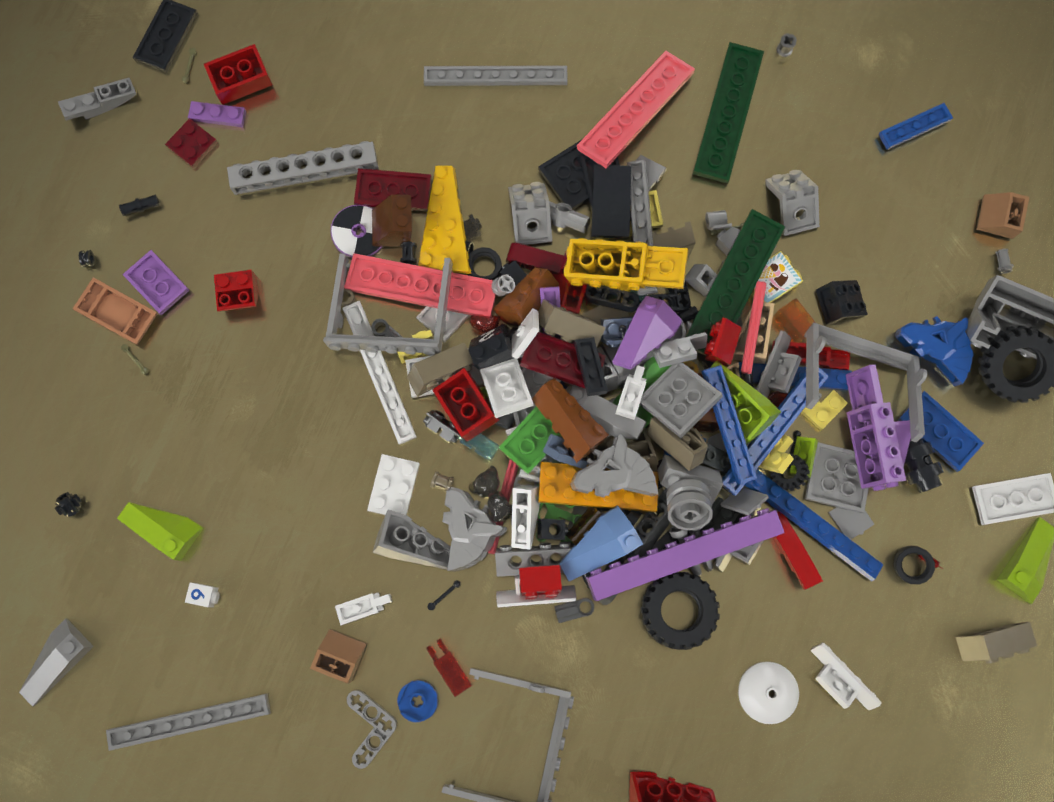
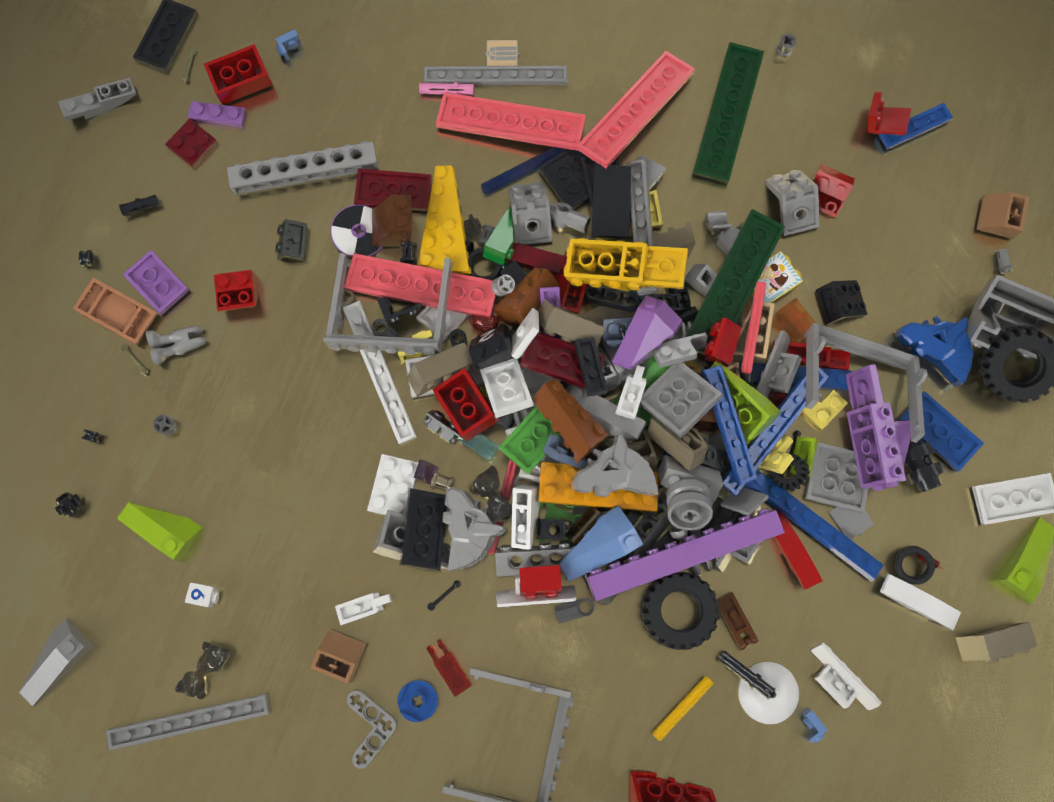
(91, 436): none -> black bush
(161, 422): none -> flat silver wheel
(177, 336): none -> light grey piece
(195, 682): none -> clear smoke animal
(287, 42): none -> medium blue bracket
(291, 240): none -> pearl dark grey bracket
(385, 306): none -> black bracket
(423, 530): none -> black plate
(424, 88): none -> bright pink pin
(425, 471): none -> plate
(455, 334): none -> black bush
(487, 231): none -> flat silver bush
(500, 243): none -> slope
(502, 53): none -> piece
(511, 121): none -> coral plate
(519, 170): none -> clear blue axle
(682, 708): none -> yellow axle
(736, 621): none -> reddish brown plate
(754, 680): none -> black pin
(813, 722): none -> medium blue bracket
(832, 189): none -> red slope
(887, 119): none -> red bracket
(920, 602): none -> white slope

